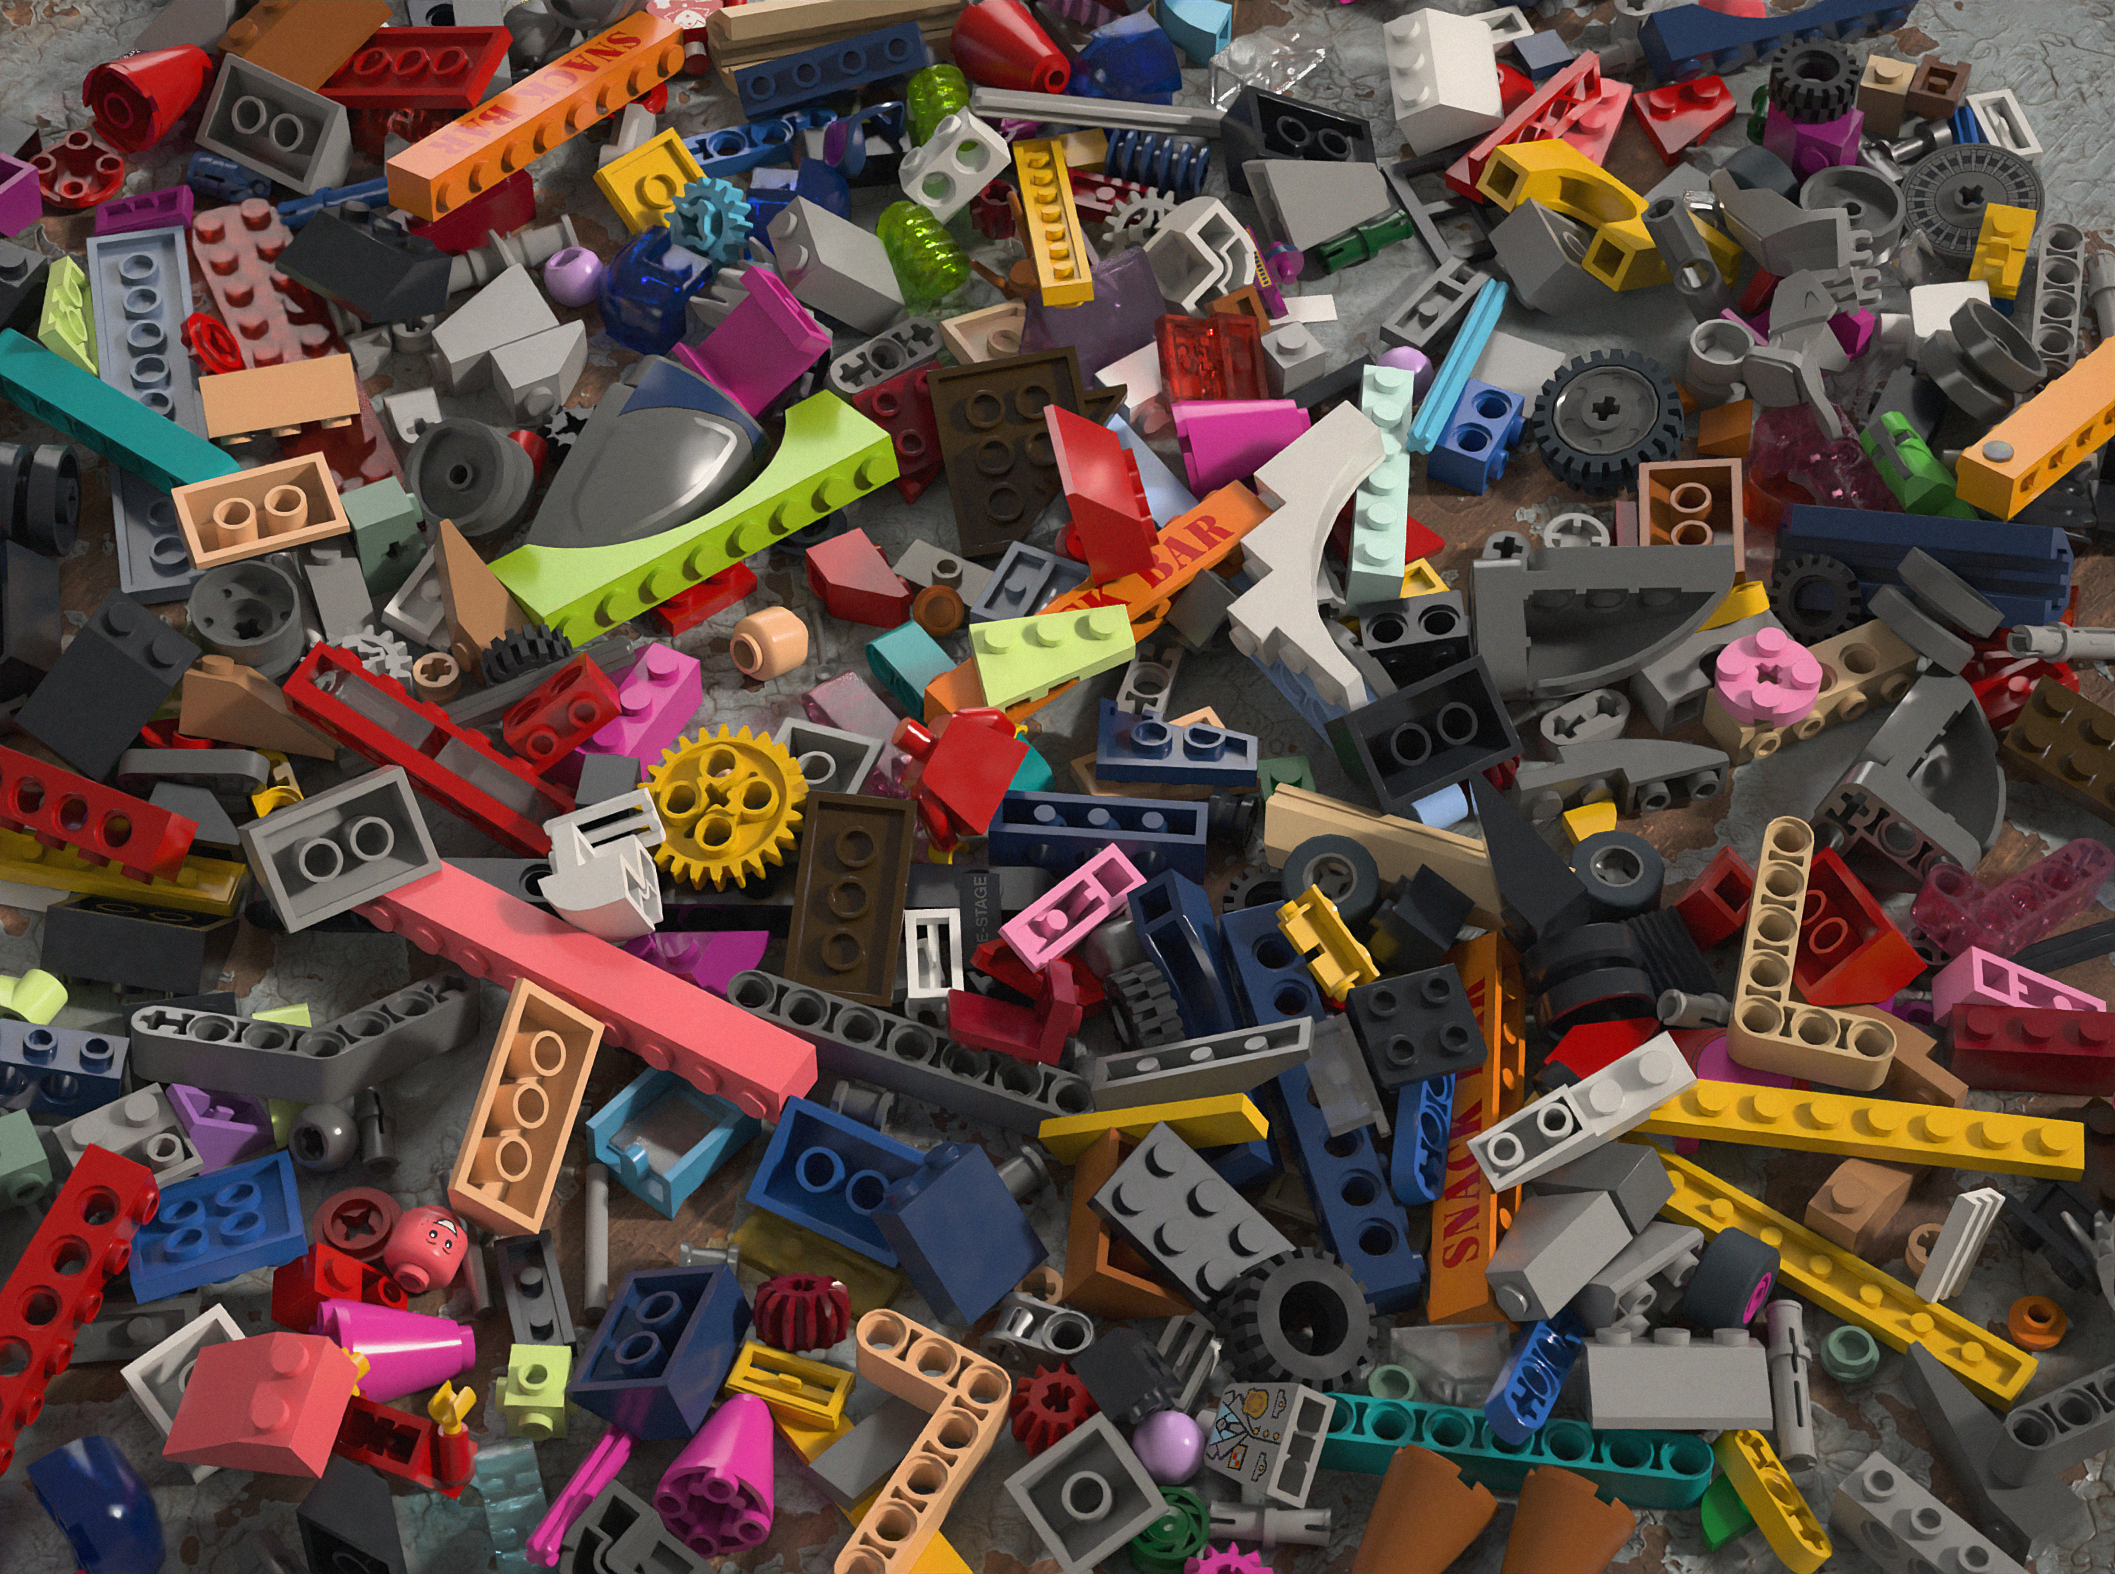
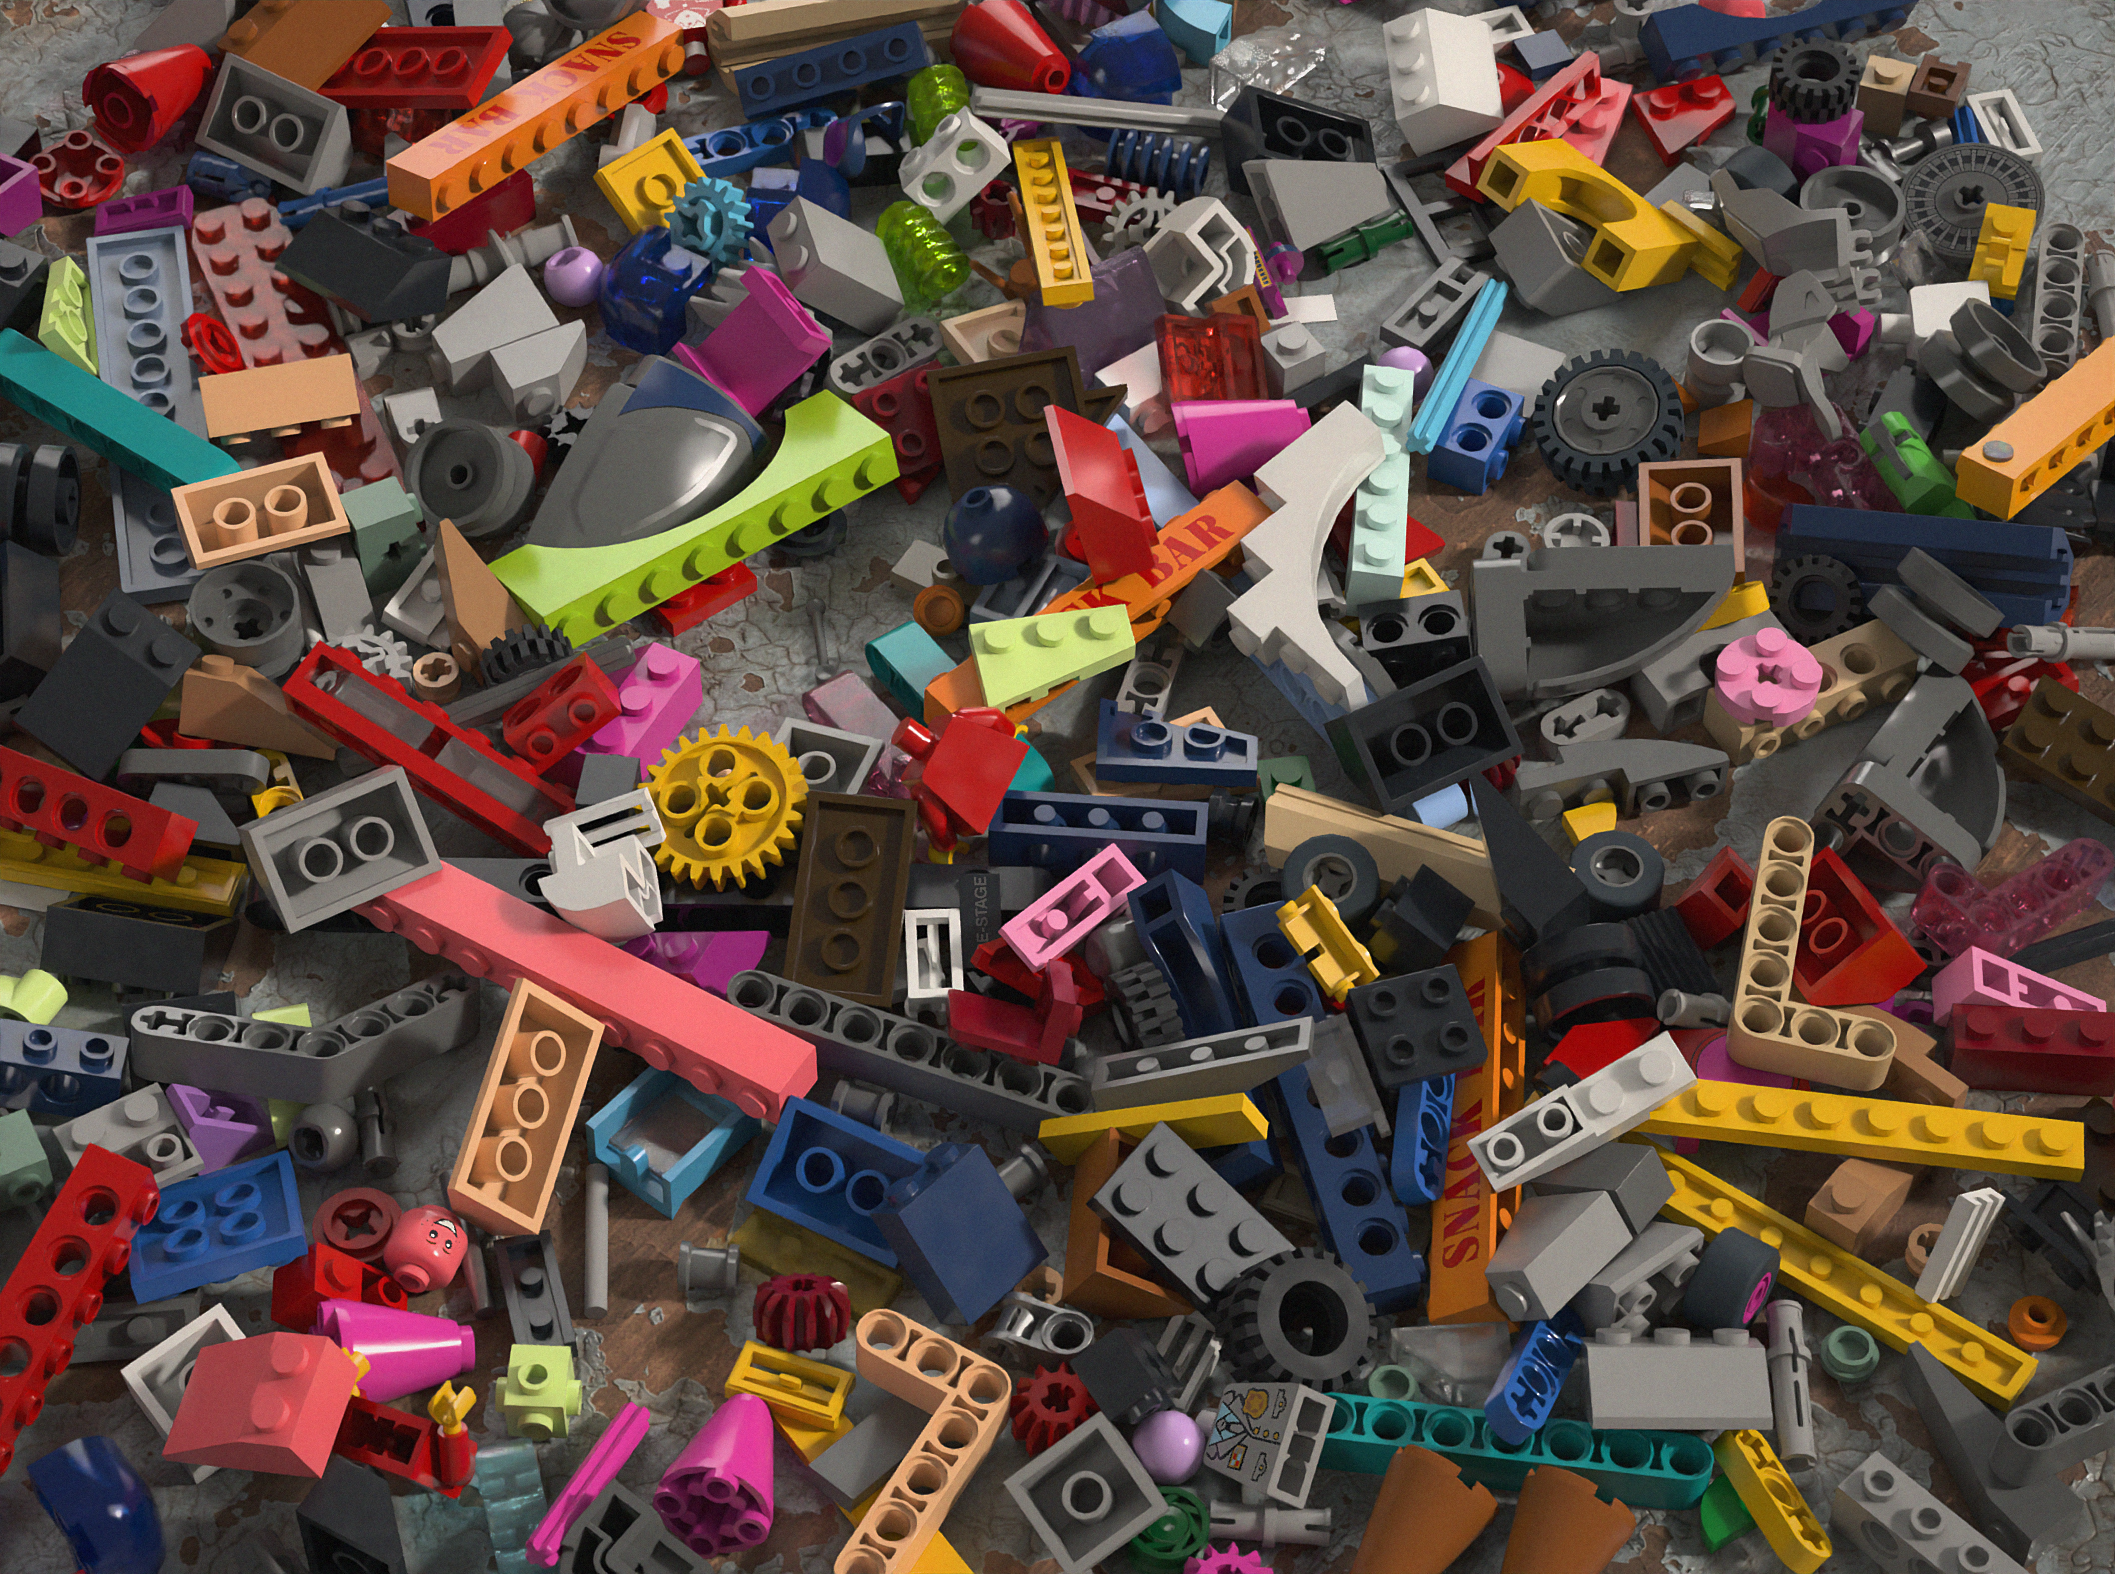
(663, 1350): dark blue slope -> none
(769, 643): light nougat head -> none
(857, 581): slope -> none
(992, 534): none -> dark blue cylinder
(1085, 150): yellow tile -> none
(1680, 245): dark grey piece -> none

